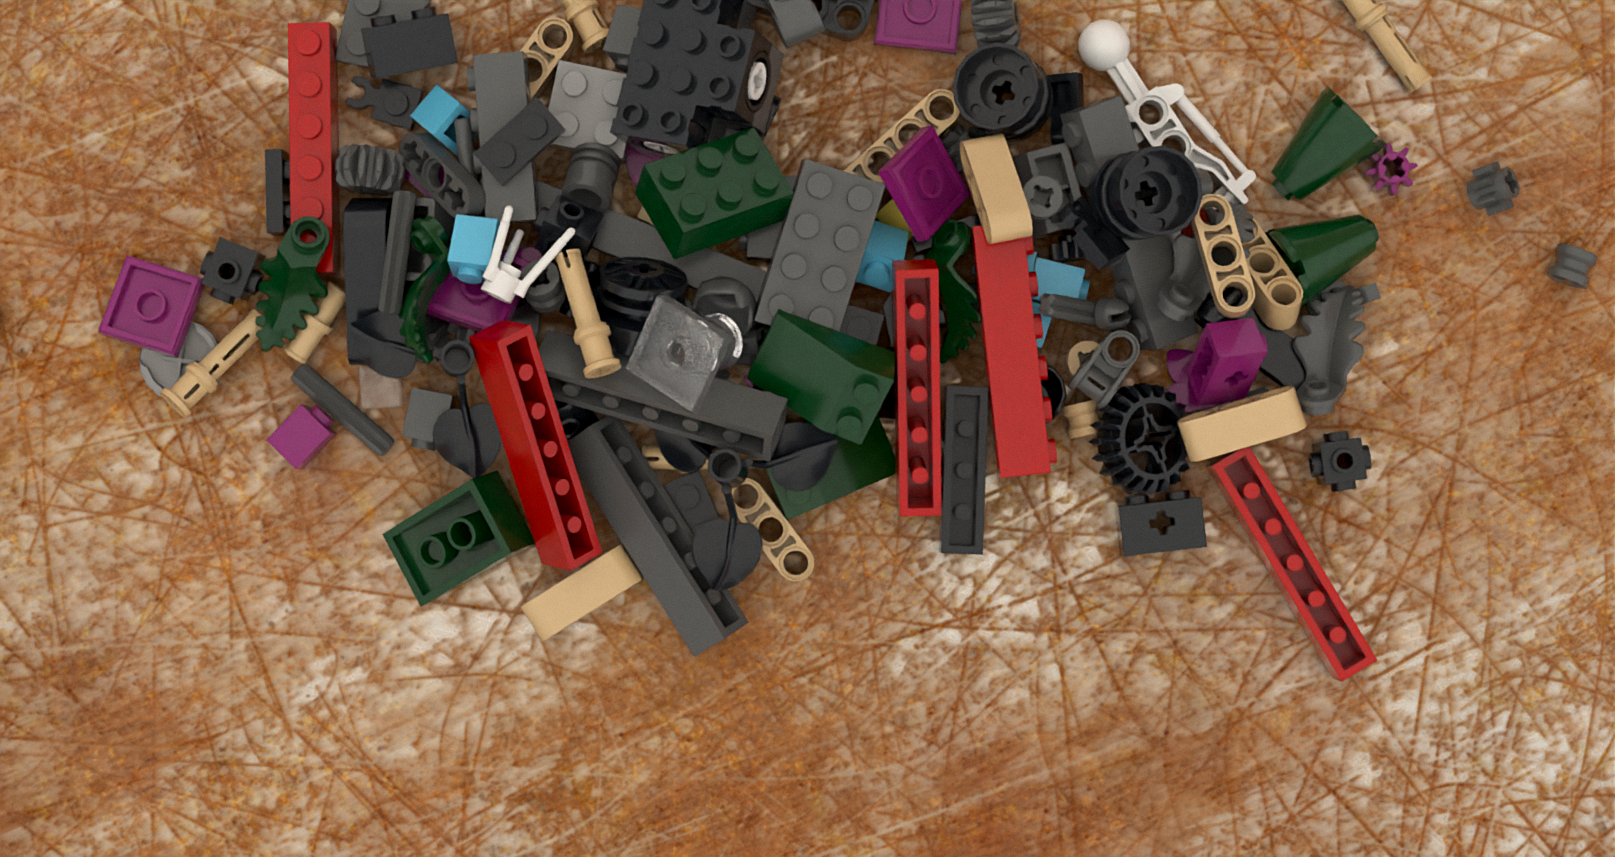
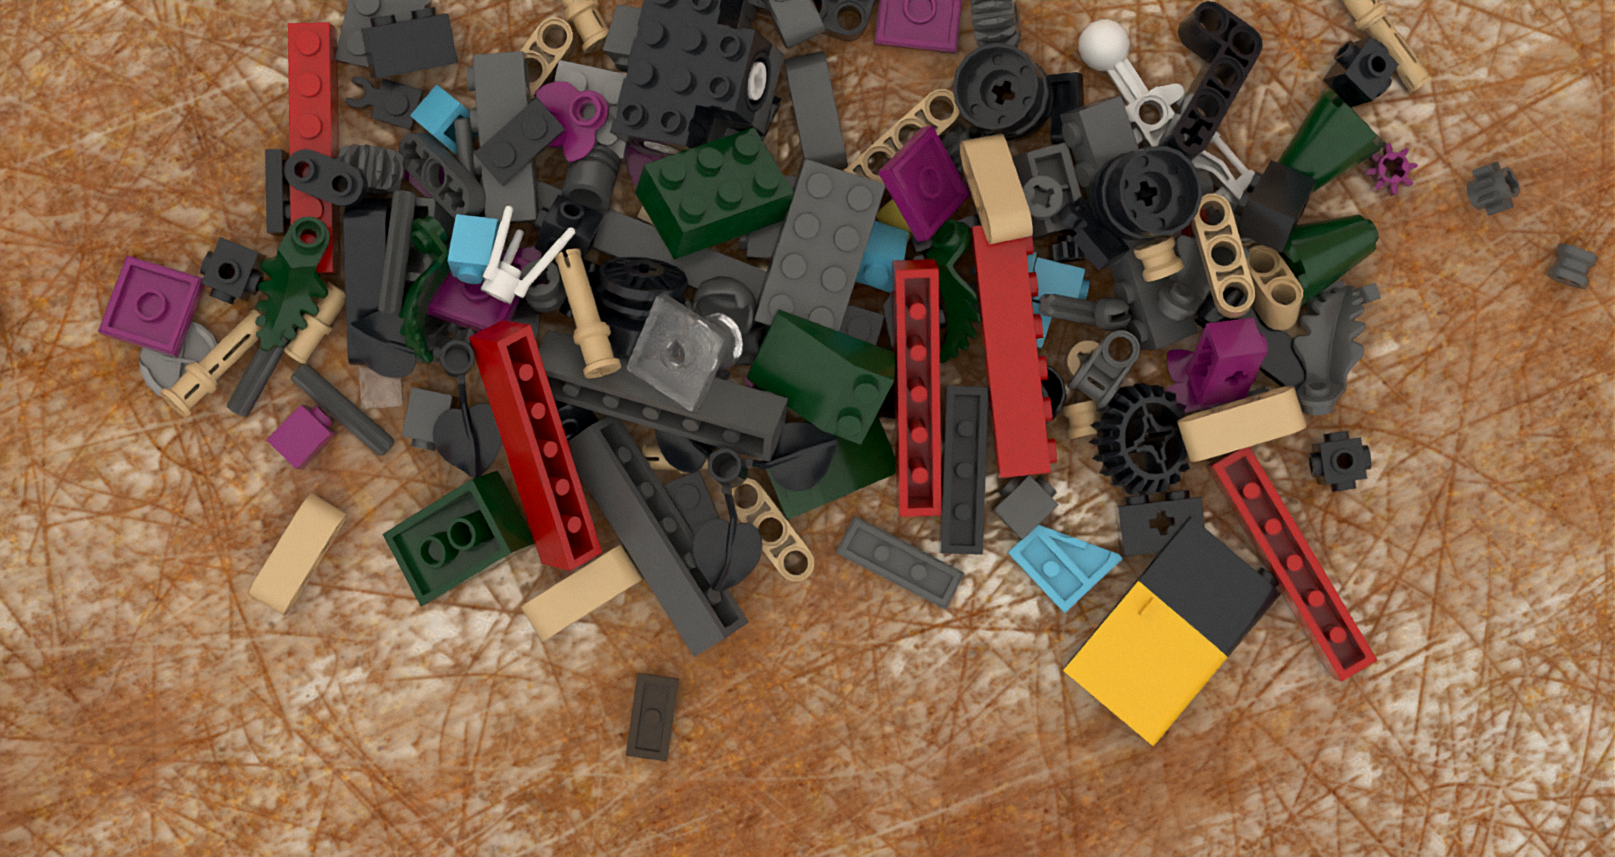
(255, 379): none -> dark grey axle
(297, 554): none -> tan beam
(324, 176): none -> black plate
(567, 107): none -> magenta plate
(652, 717): none -> dark brown plate
(815, 109): none -> dark grey beam
(900, 562): none -> dark grey tile
(1025, 504): none -> dark grey brick
(1062, 564): none -> medium azure wing
(1158, 258): none -> tan wheel
(1172, 630): none -> door
(1222, 61): none -> black beam
(1273, 205): none -> black brick
(1361, 71): none -> black brick

